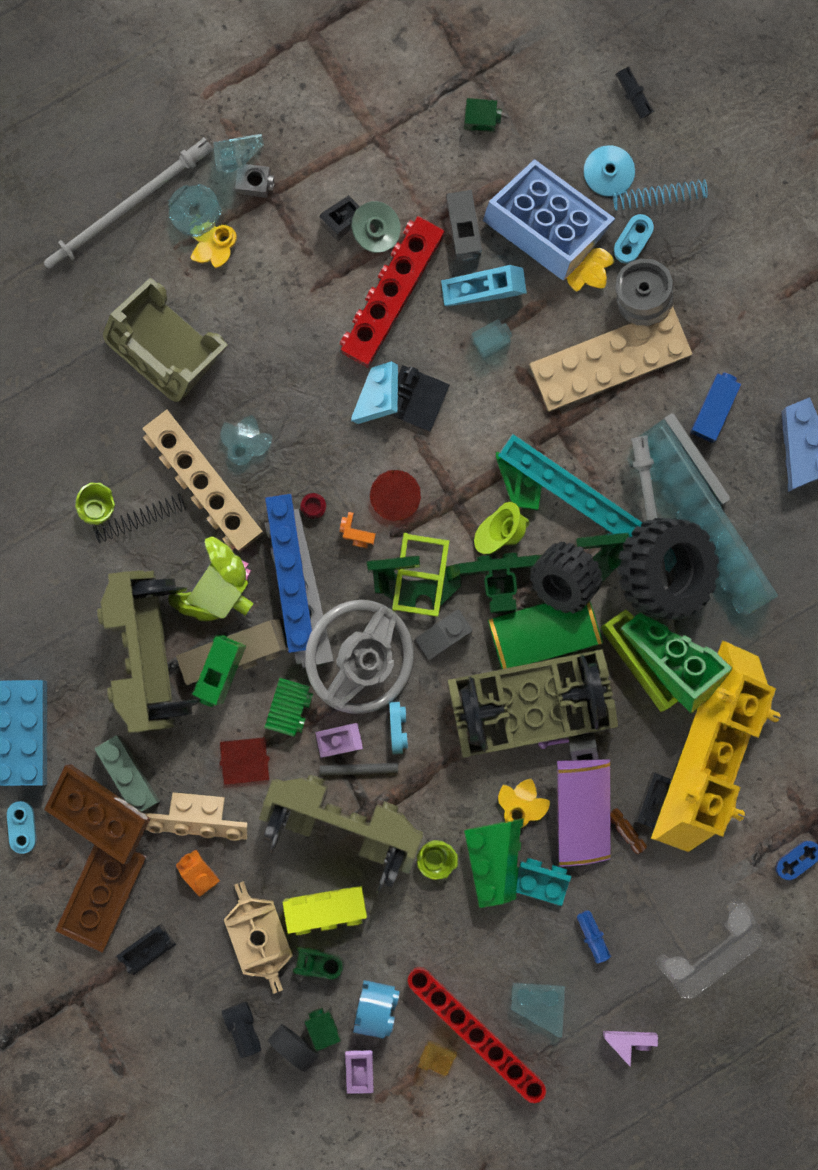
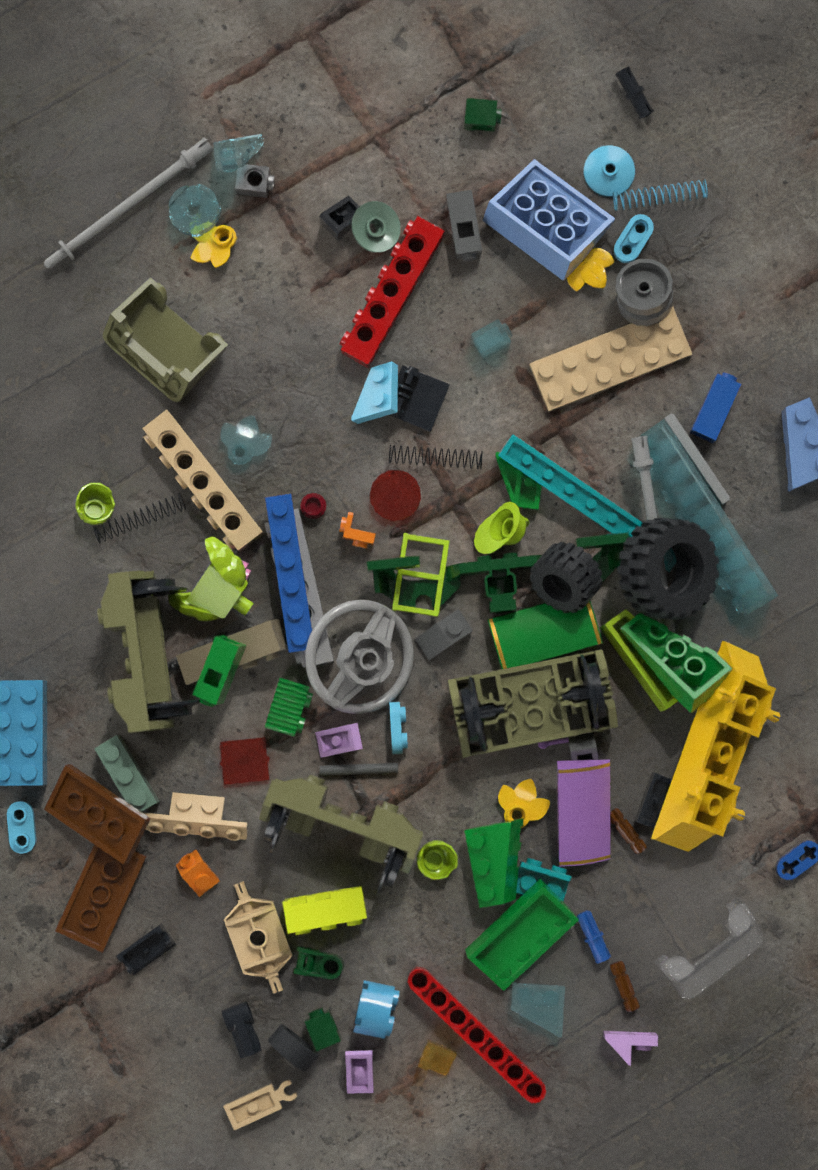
(257, 1104): none -> tan plate
(421, 449): none -> black piece
(484, 285): medium azure slope -> none
(521, 935): none -> green slope
(624, 986): none -> reddish brown axle

